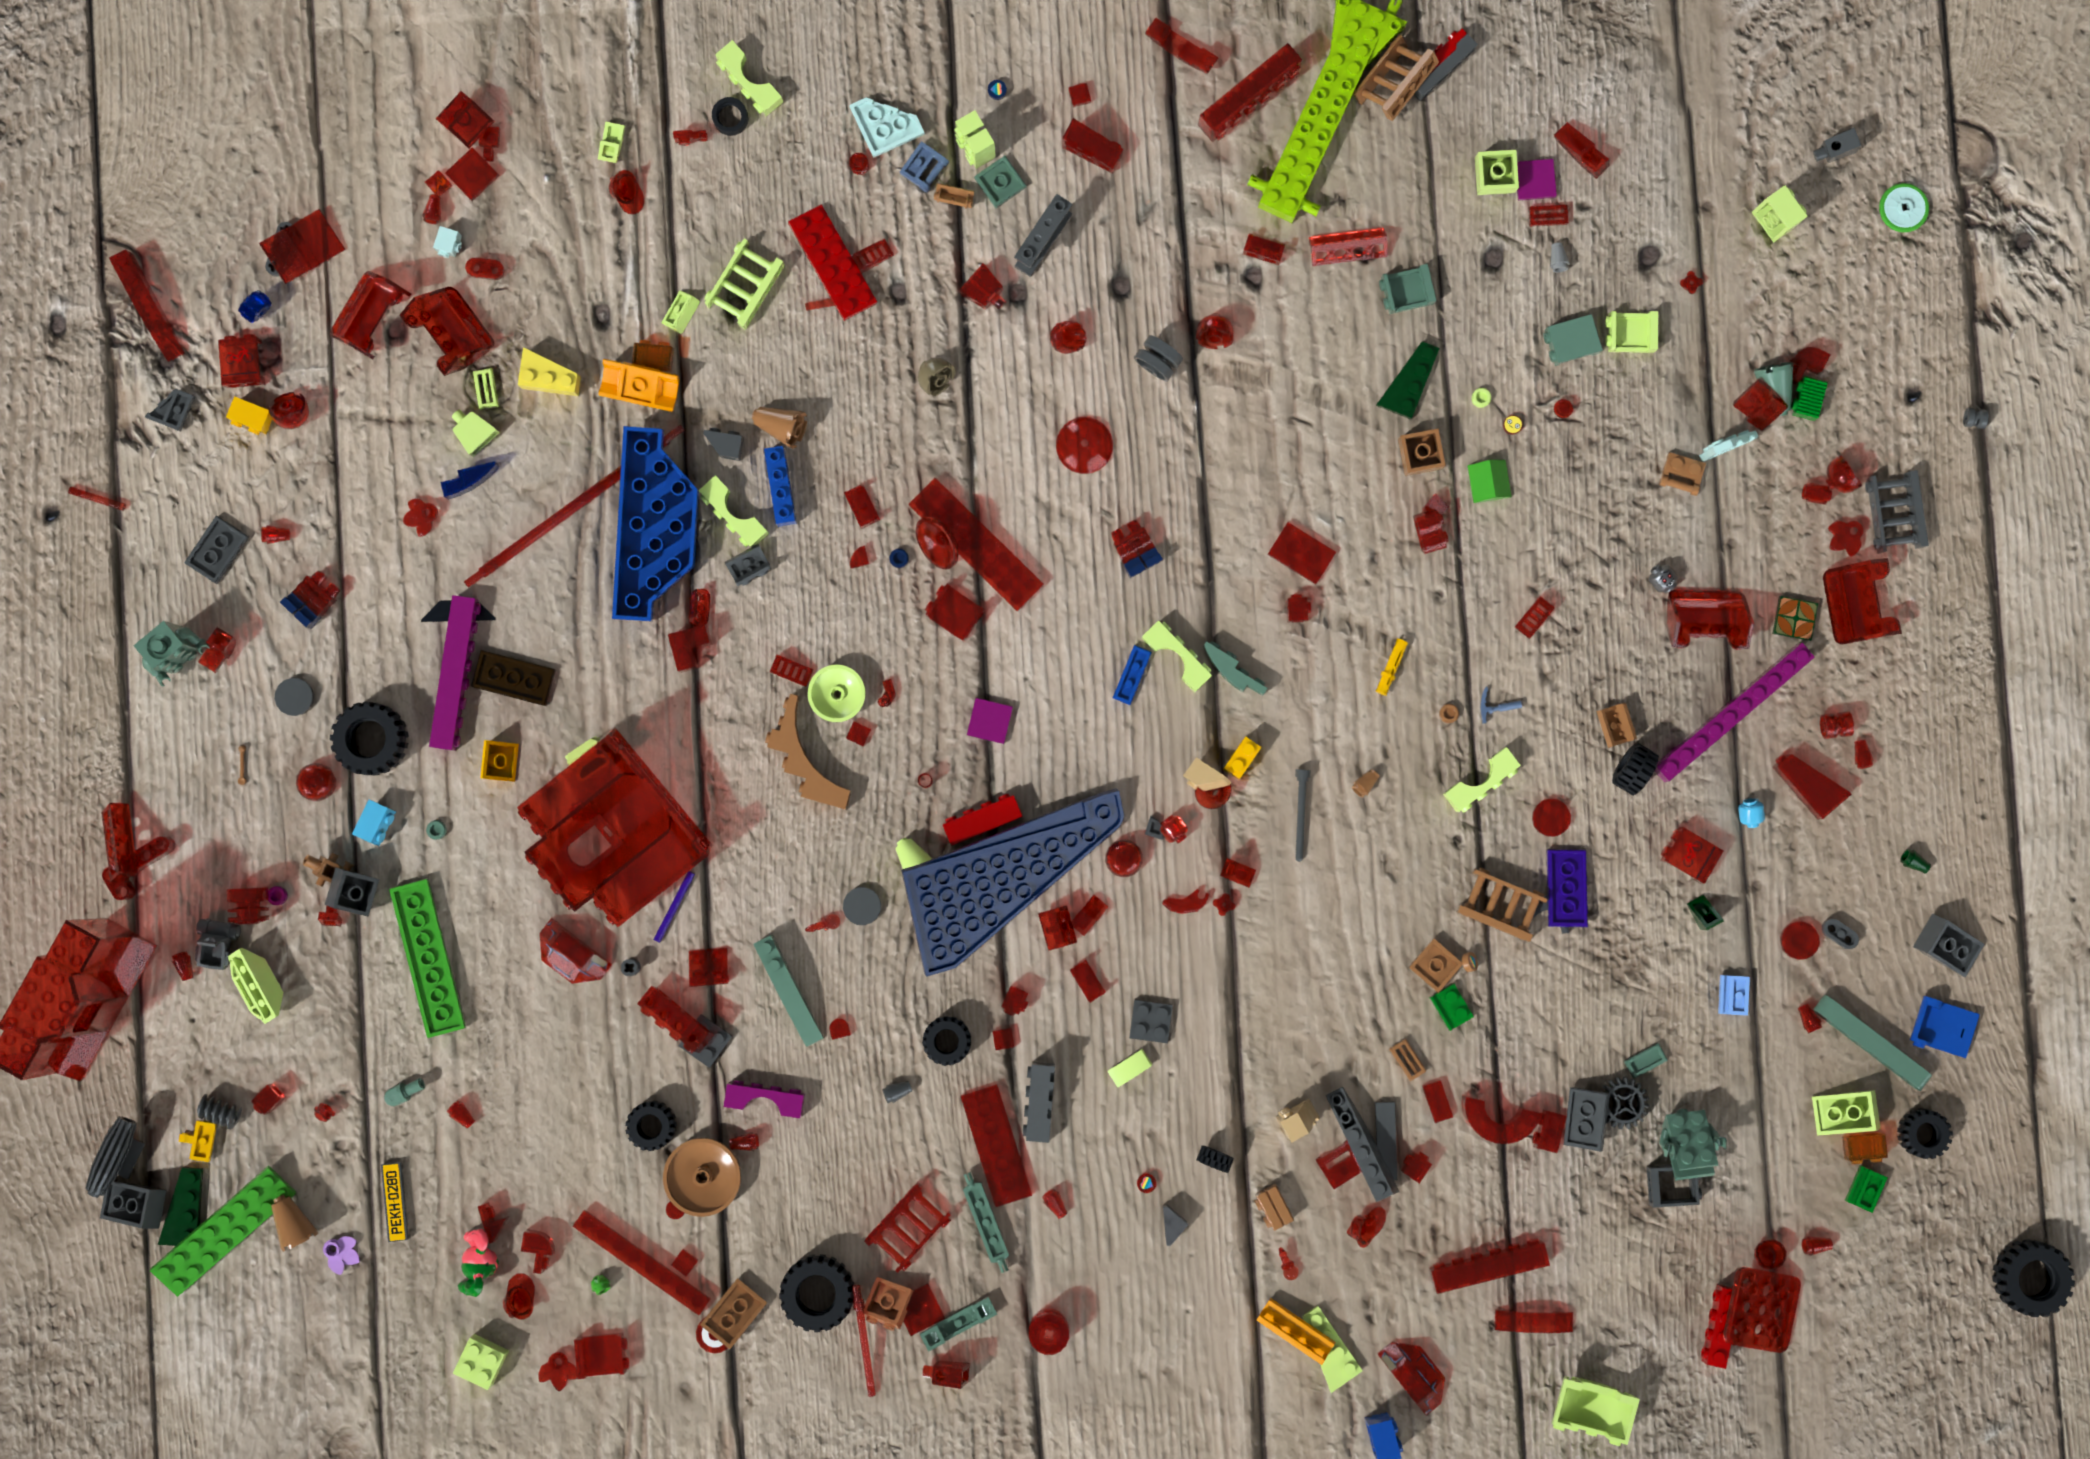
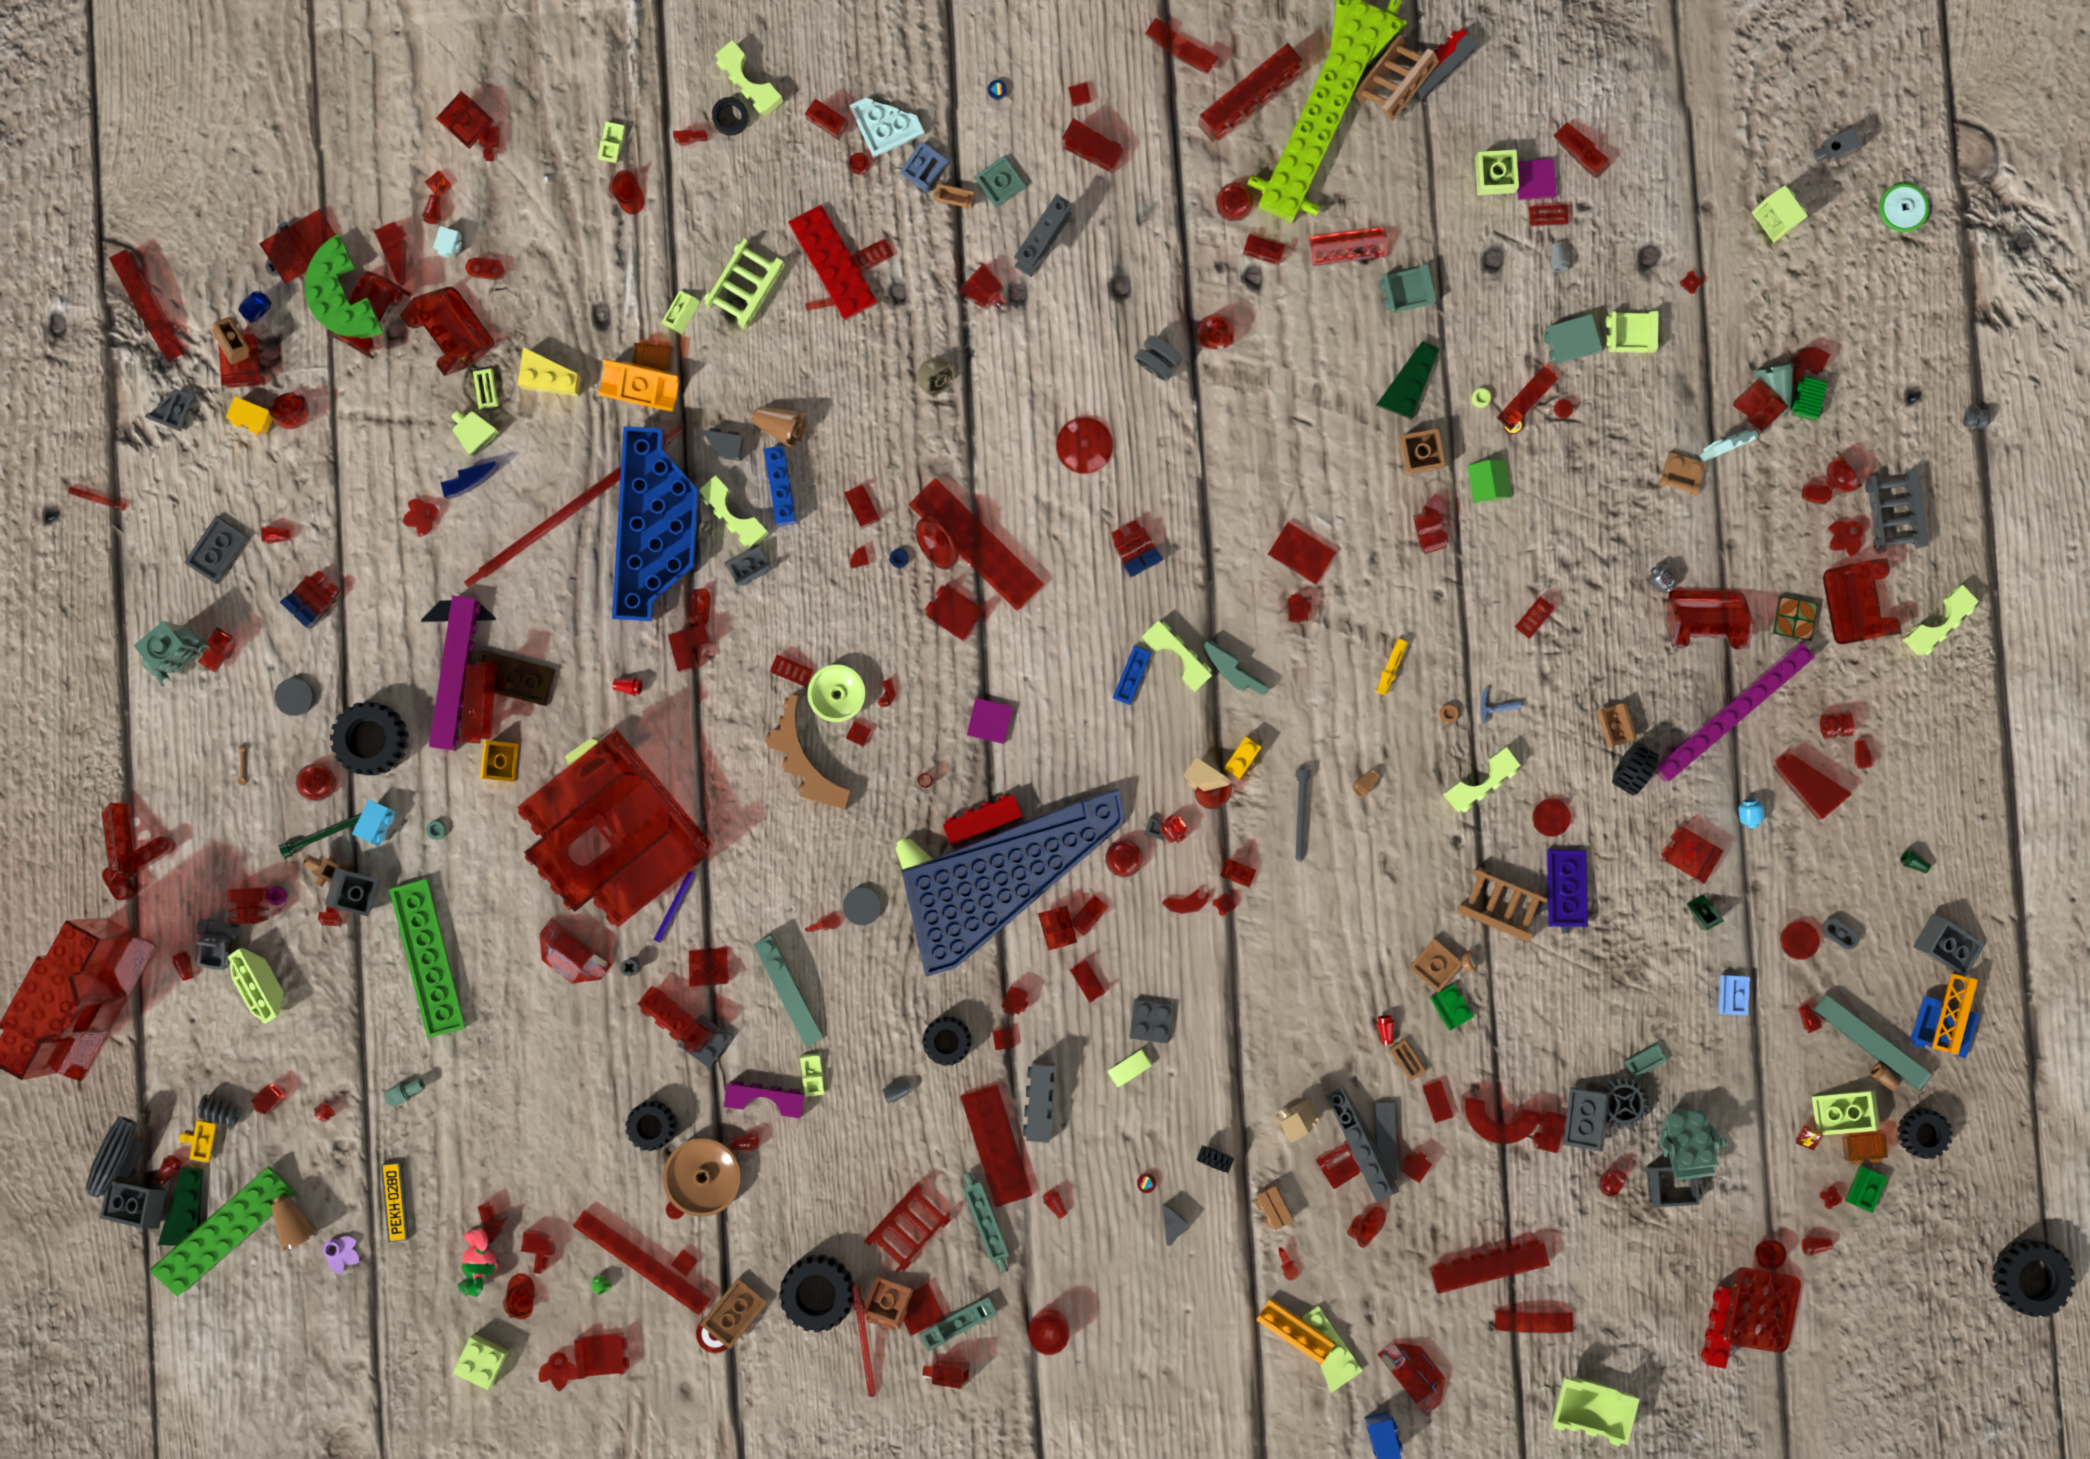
(167, 1169): none -> clear red cone
(230, 340): none -> medium nougat brick
(288, 849): none -> dark green piece
(328, 298): none -> bright green plate
(394, 248): none -> clear red slope
(460, 1114): clear red cone -> none
(472, 174): clear red tile -> none
(478, 702): none -> clear red fence
(628, 685): none -> red cone
(812, 1074): none -> yellowish green slope
(826, 119): none -> clear red brick
(839, 1028): clear red tile -> none
(977, 144): yellowish green piece -> none
(1068, 337): clear red hair -> none
(1234, 202): none -> clear red cylinder
(1386, 1028): none -> red cone
(1527, 397): none -> clear red slope
(1612, 1182): none -> clear red hair
(1808, 1137): none -> clear red tile
(1829, 1203): none -> clear red plate
(1883, 1076): none -> medium nougat cone
(1957, 604): none -> yellowish green arch
(1961, 1016): none -> light orange fence

